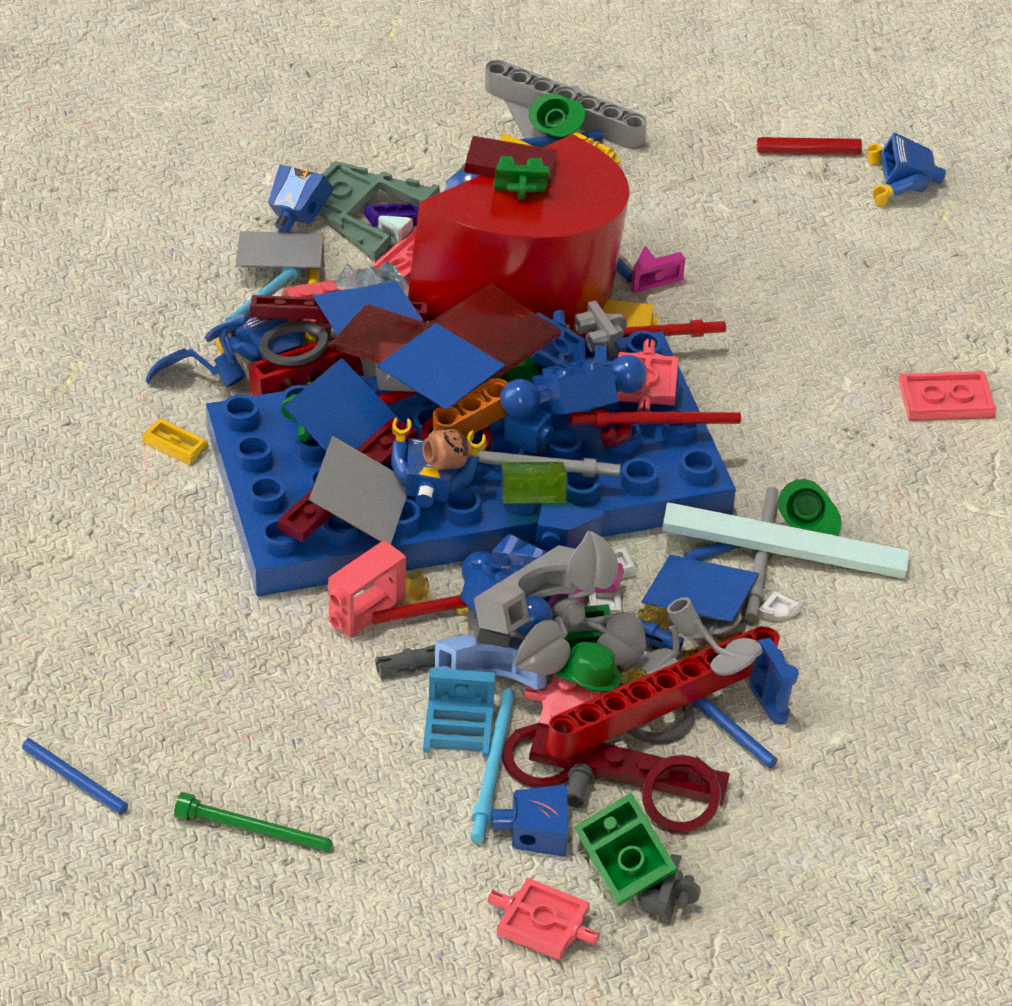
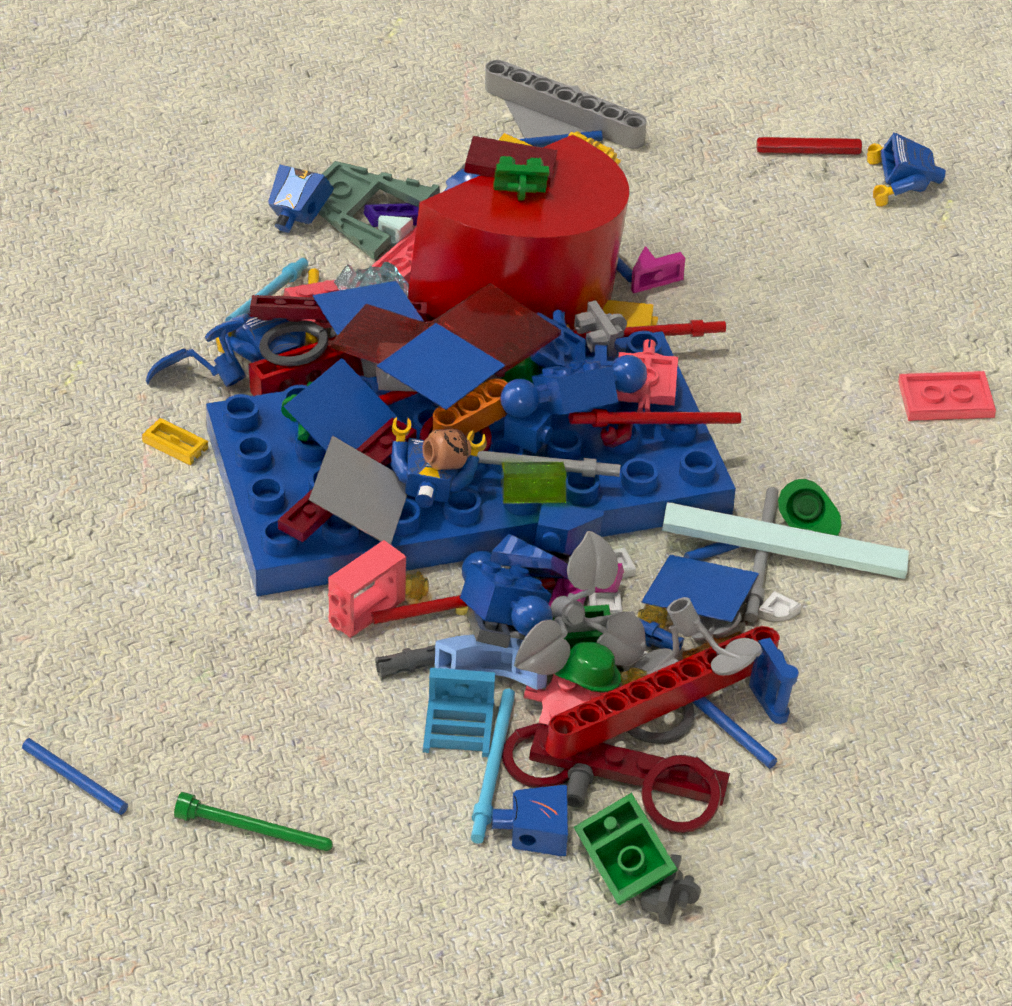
(279, 249): light grey piece -> none
(505, 606): light grey arch -> none
(543, 918): coral plate -> none
(556, 115): green piece -> none

